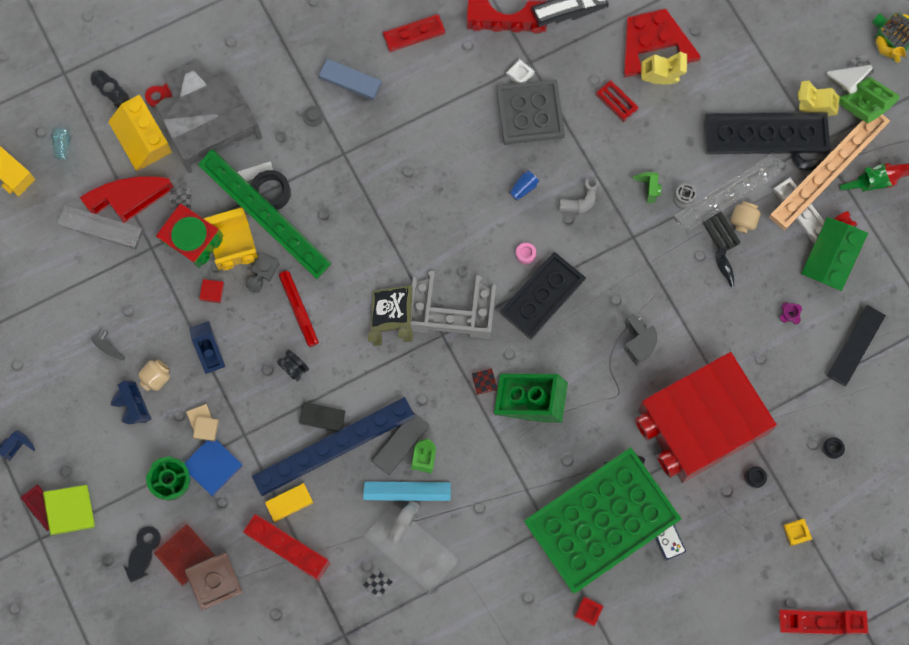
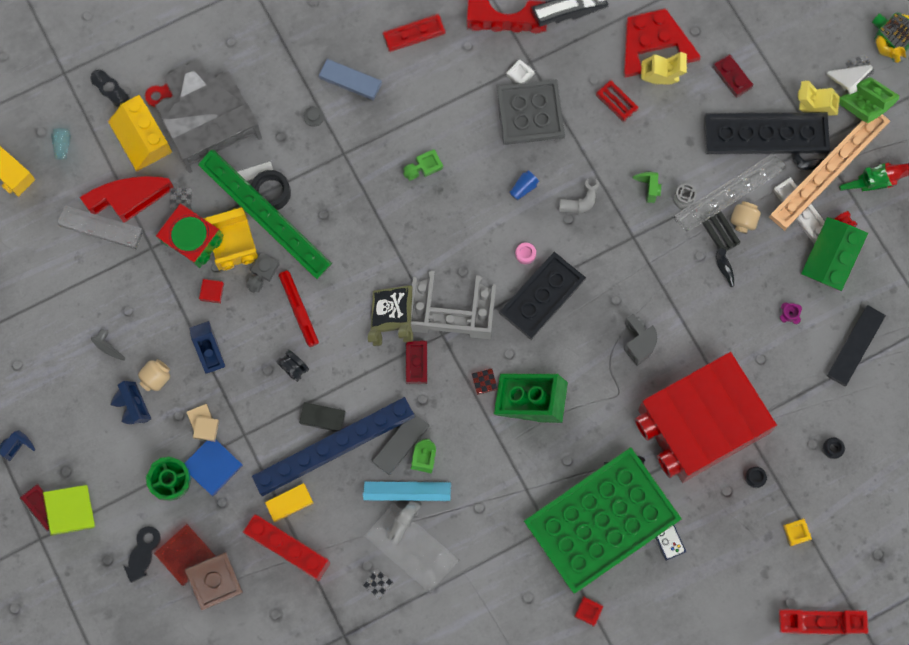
(416, 362): none -> dark red plate
(427, 163): none -> bright green plate
(733, 76): none -> dark red plate

